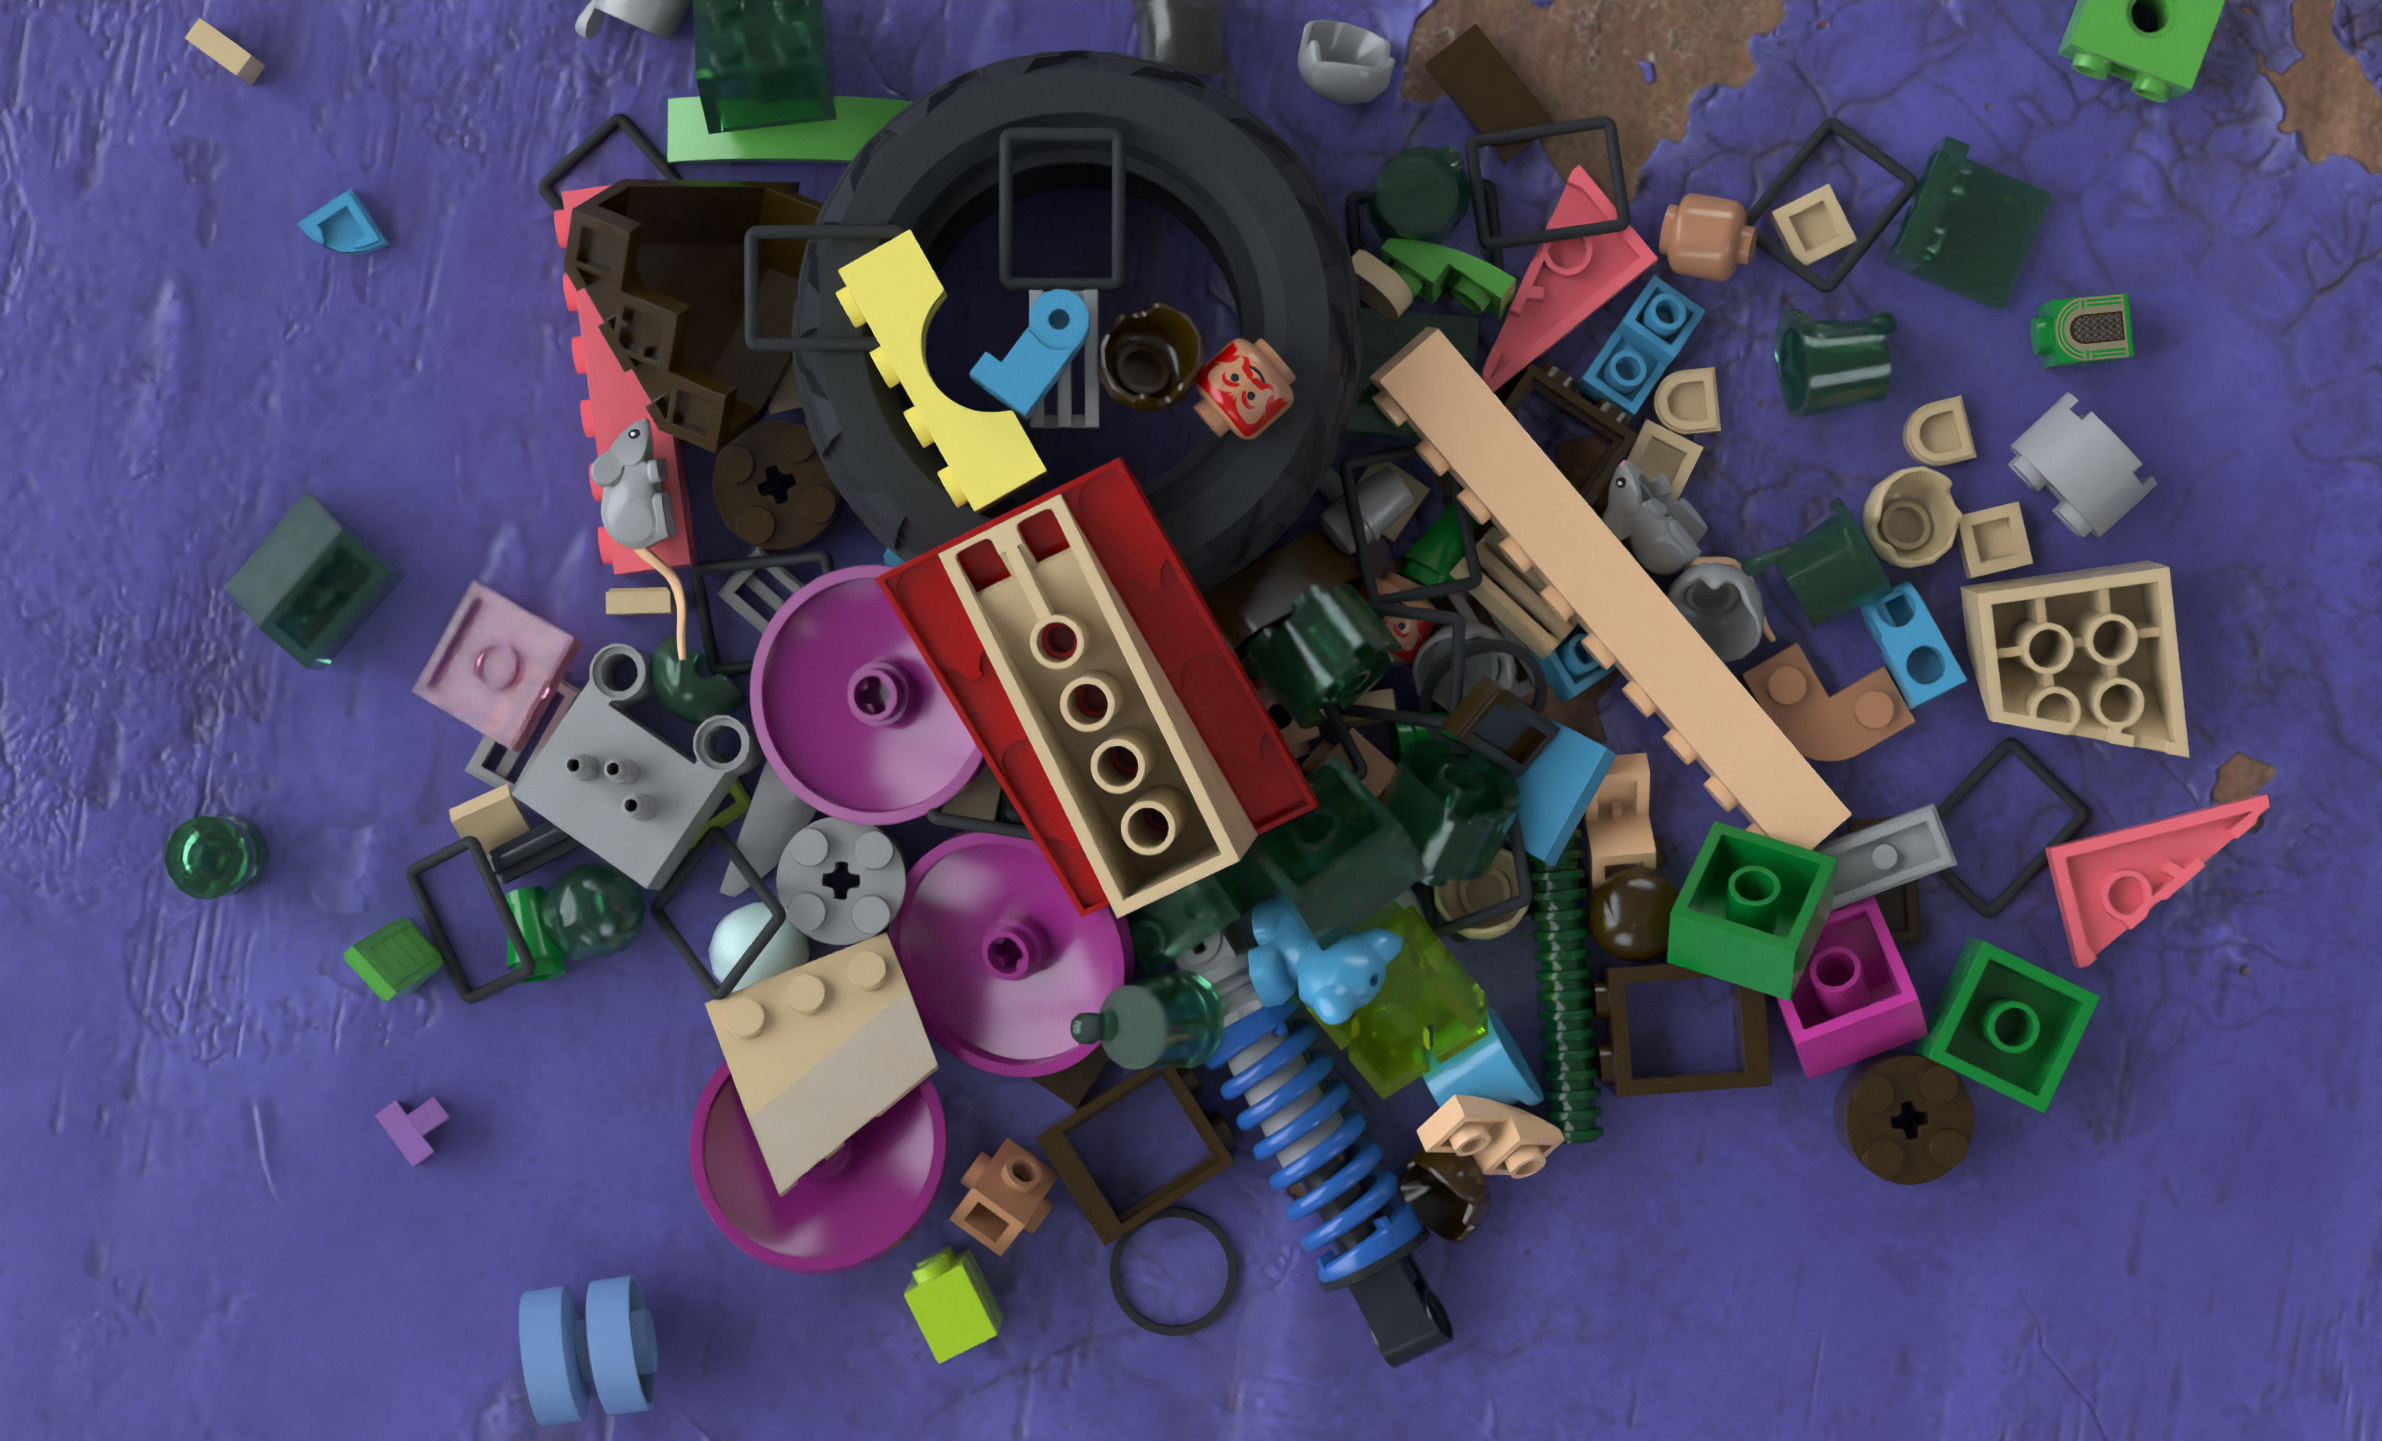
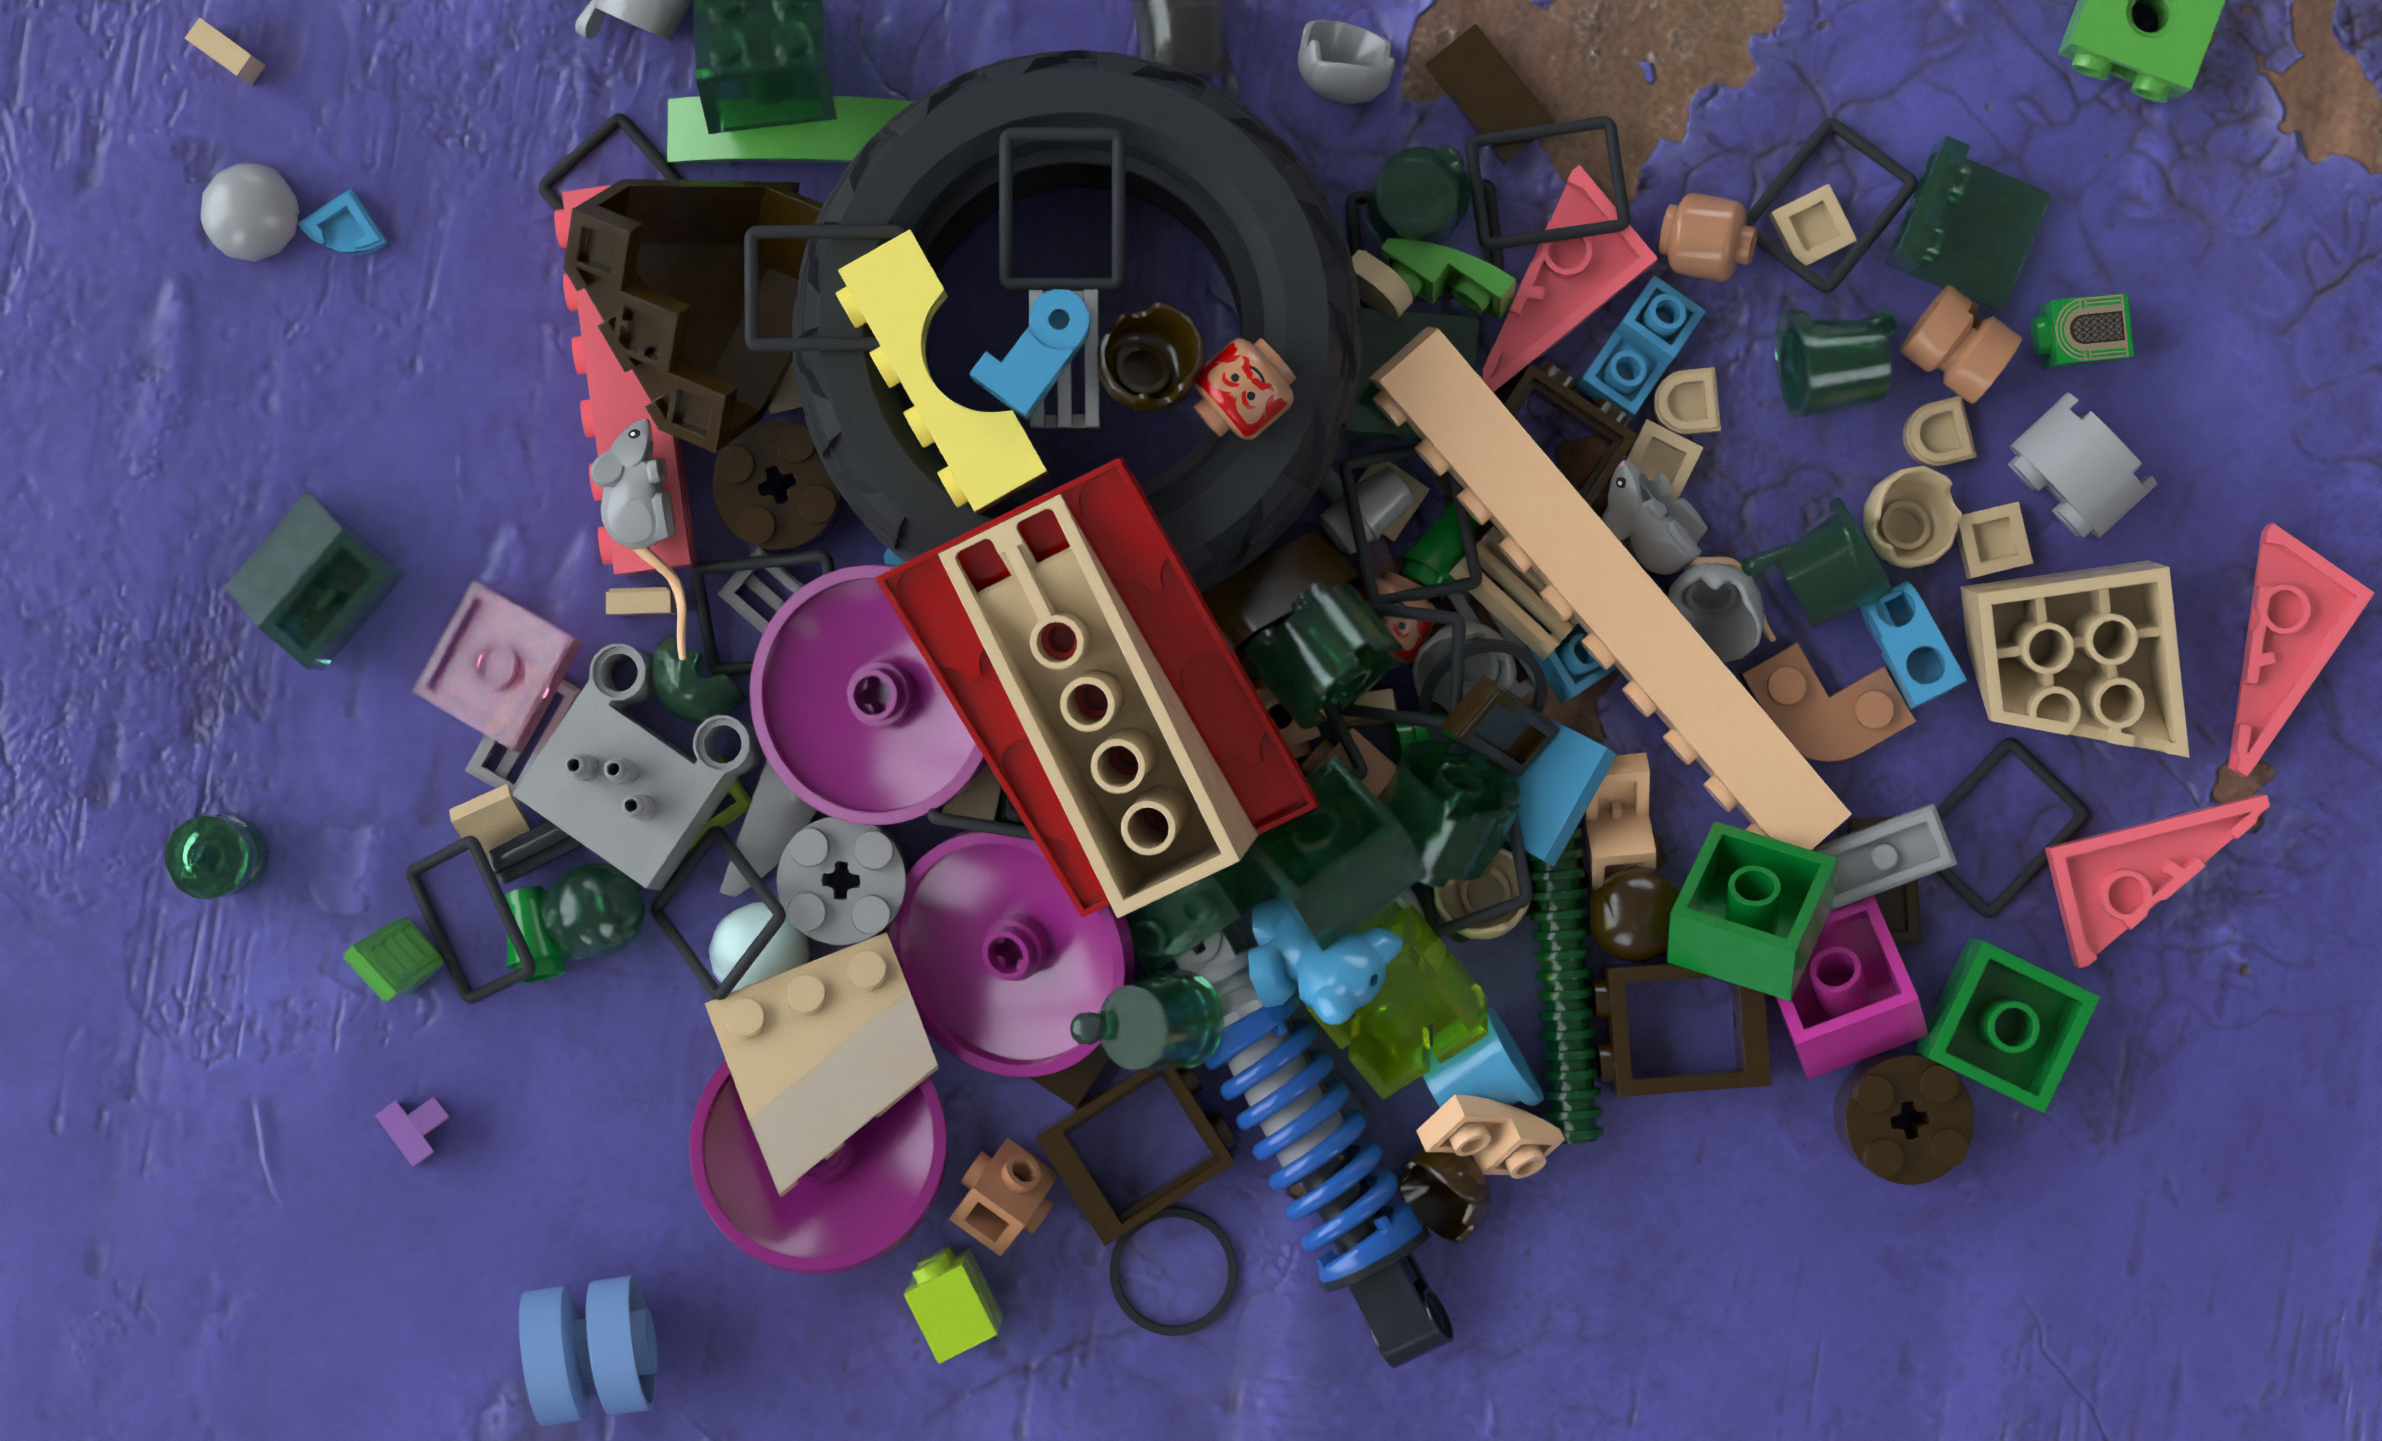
(249, 211): none -> light grey hair
(1960, 344): none -> nougat wheel
(2294, 626): none -> coral wing

